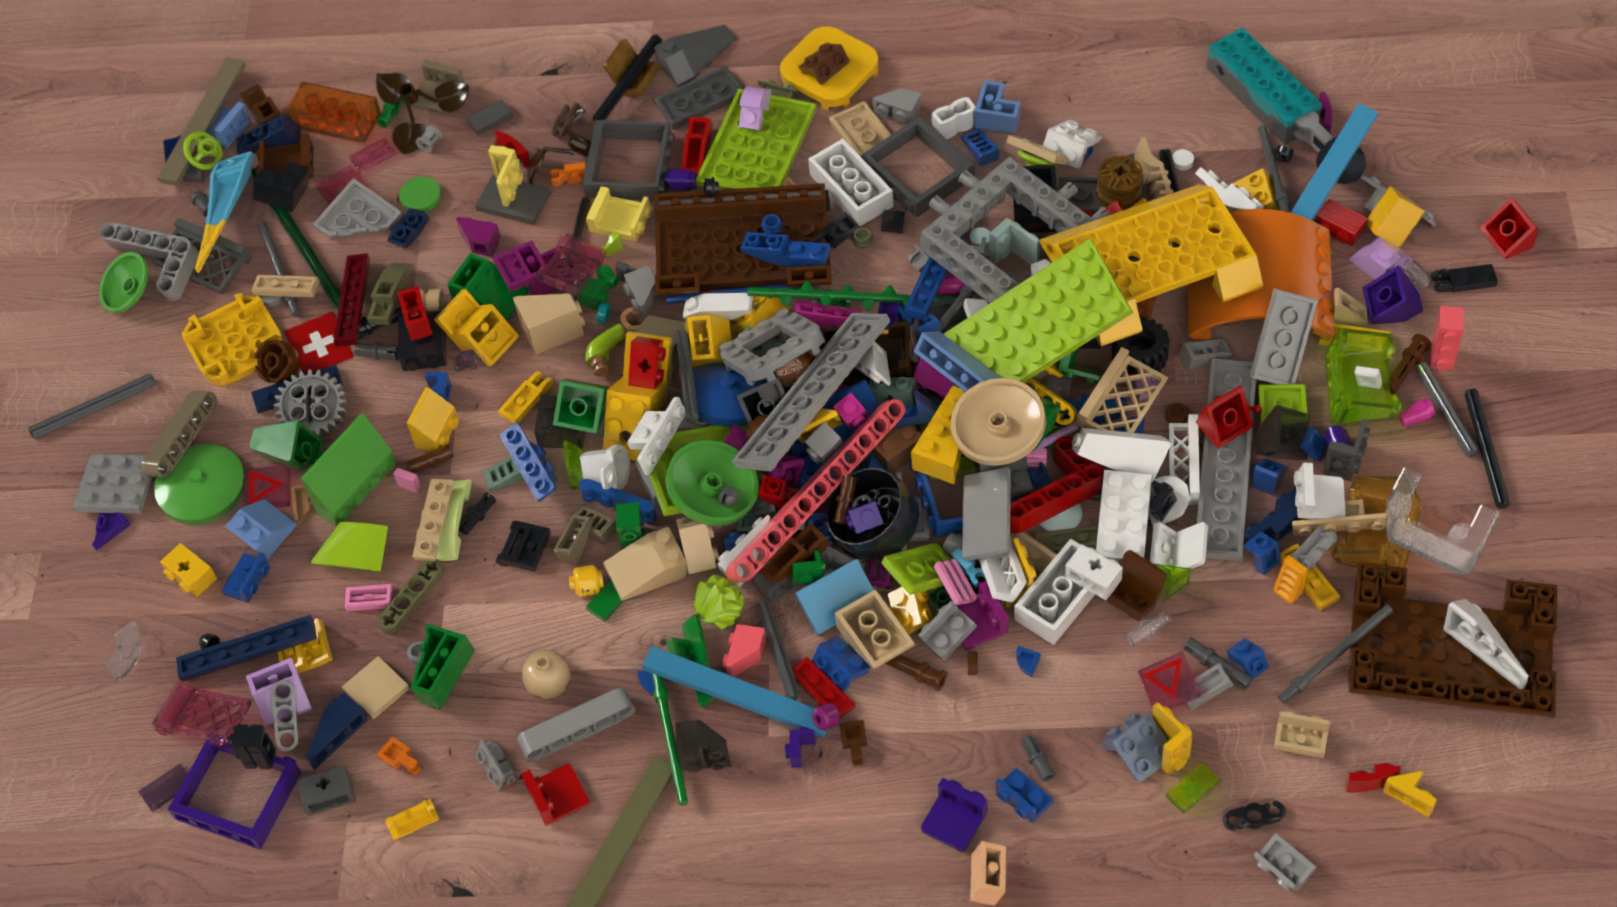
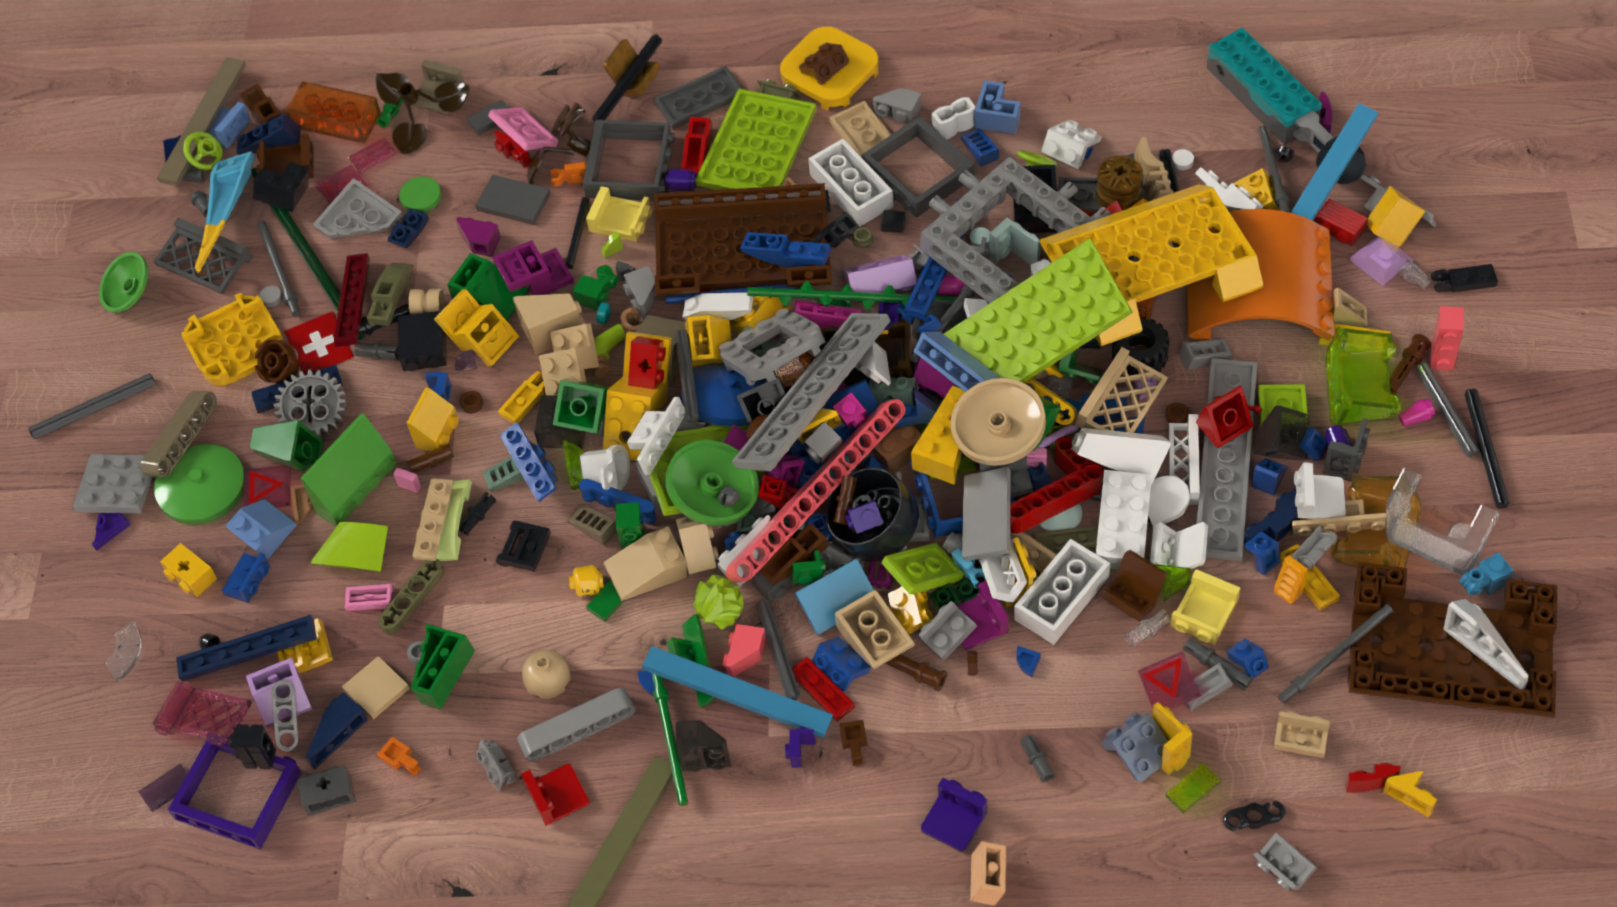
(177, 251): light grey beam -> none
(285, 286): tan tile -> none
(411, 819): yellow hinge -> none
(414, 313): red brick -> none
(429, 138): light grey bush -> none
(471, 402): none -> reddish brown tile
(506, 171): light yellow bracket -> none
(523, 128): none -> bright pink tile
(572, 355): none -> tan bracket
(572, 552): dark tan slope -> none
(579, 253): clear pink piece -> none
(689, 53): dark grey wedge -> none
(710, 187): black plate -> none
(753, 103): lavender brick -> none
(771, 224): blue plate -> none
(825, 716): magenta piece -> none
(877, 275): none -> lavender slope
(958, 581): bright pink tile -> none
(1024, 795): blue bracket -> none
(1037, 149): tan tile -> none
(1093, 571): white brick -> none
(1162, 504): black bracket -> none
(1205, 607): none -> light yellow panel
(1283, 338): light grey tile -> none
(1368, 377): white tile -> none
(1392, 298): dark purple slope -> none
(1489, 575): none -> dark azure brick
(1510, 229): red slope -> none

